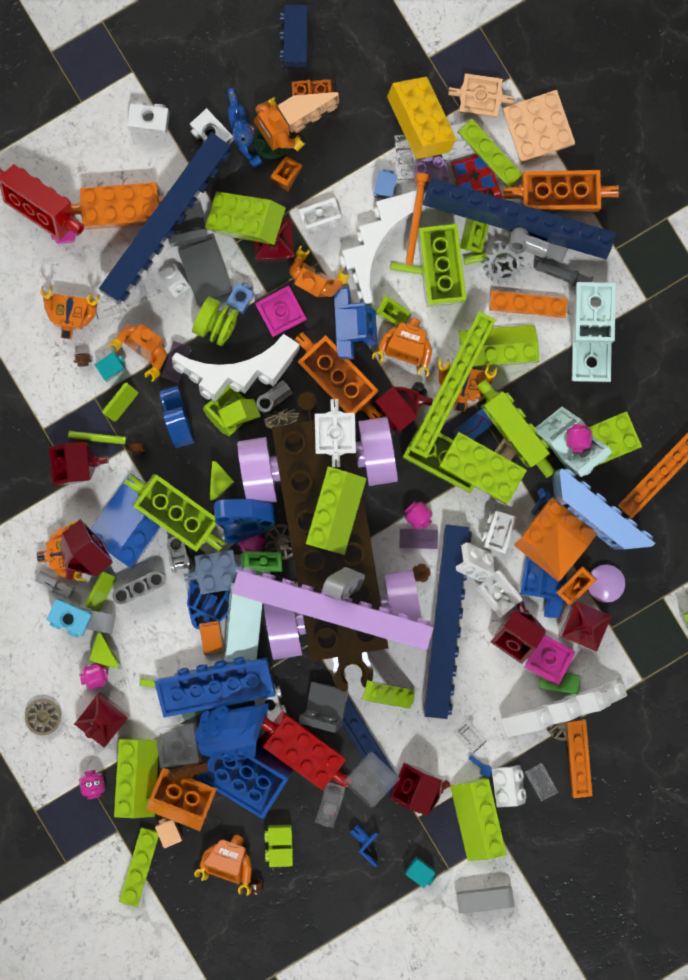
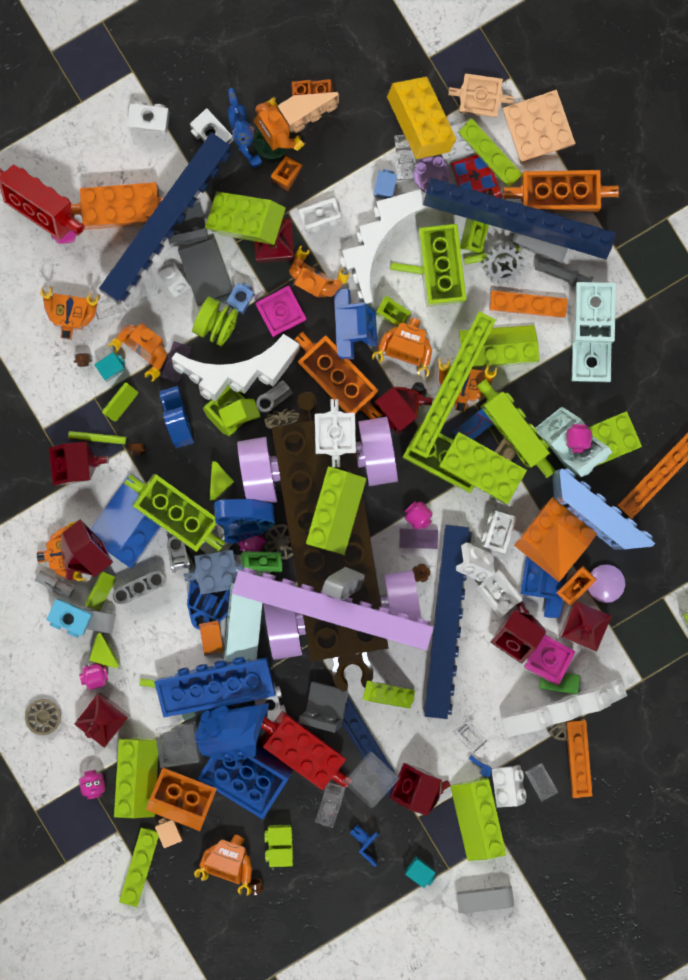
(187, 771): reddish brown pin -> none
(294, 35): dark blue brick -> none
(422, 181): orange piece -> none
(522, 241): light grey piece -> none
(544, 497): blue hand -> none

